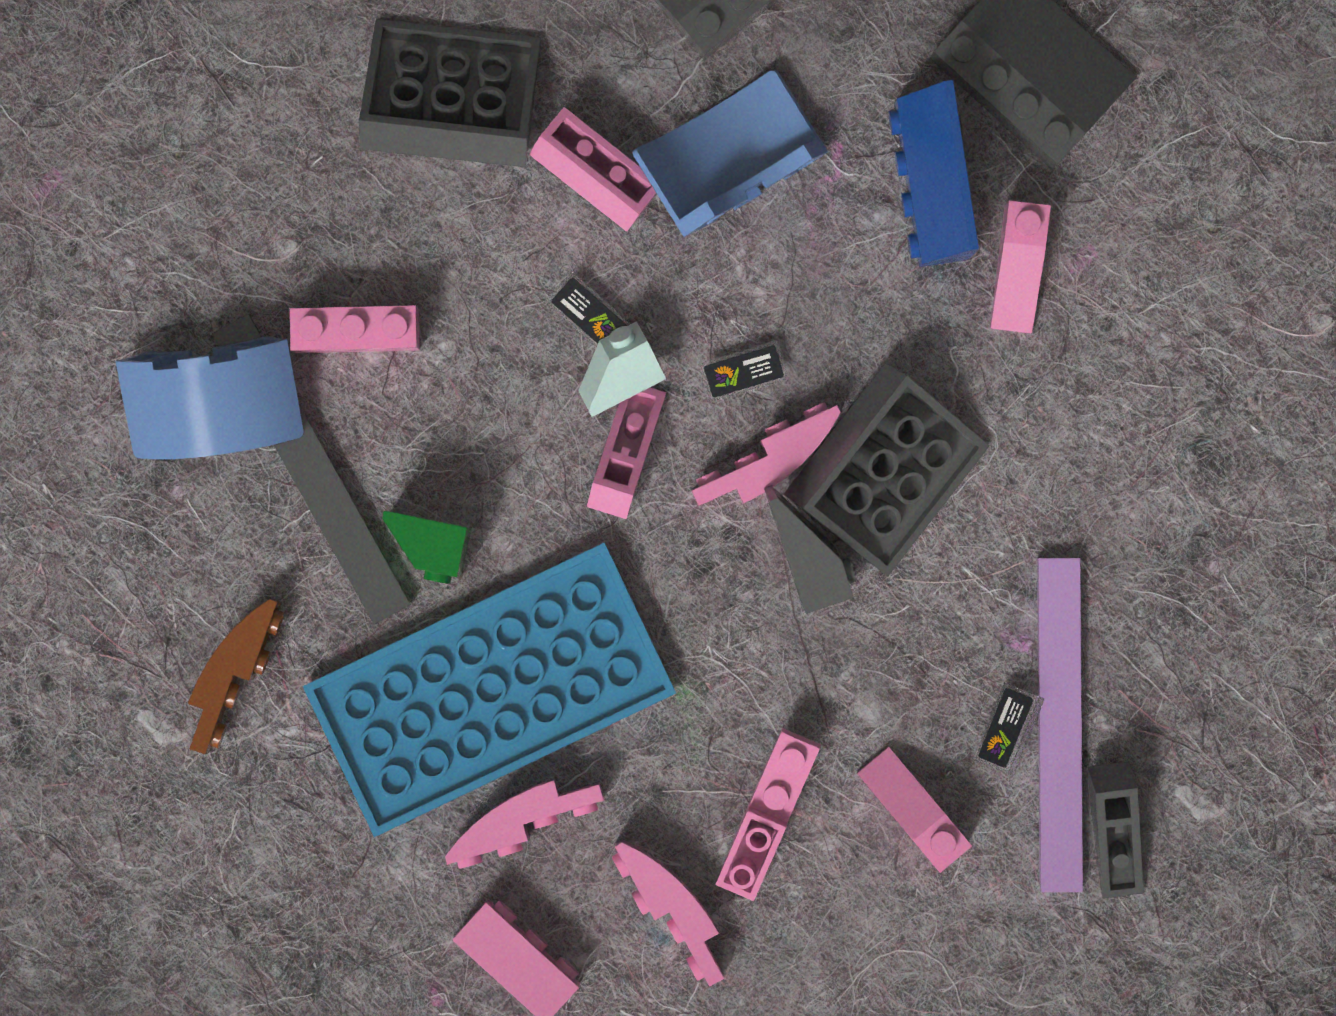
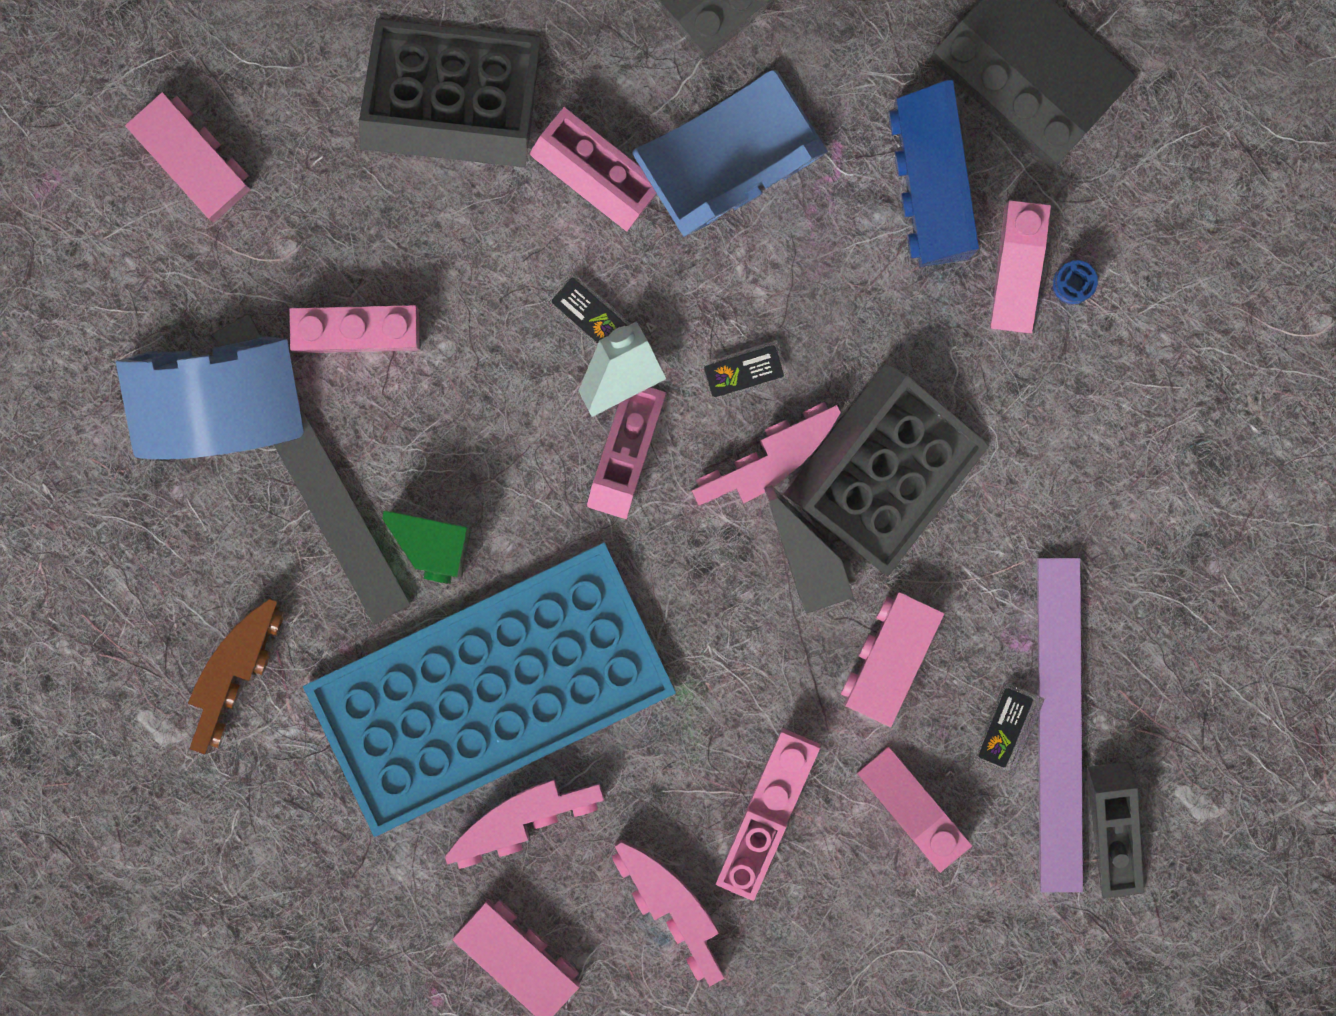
(189, 155): none -> bright pink brick
(891, 658): none -> bright pink brick
(1068, 284): none -> blue wheel

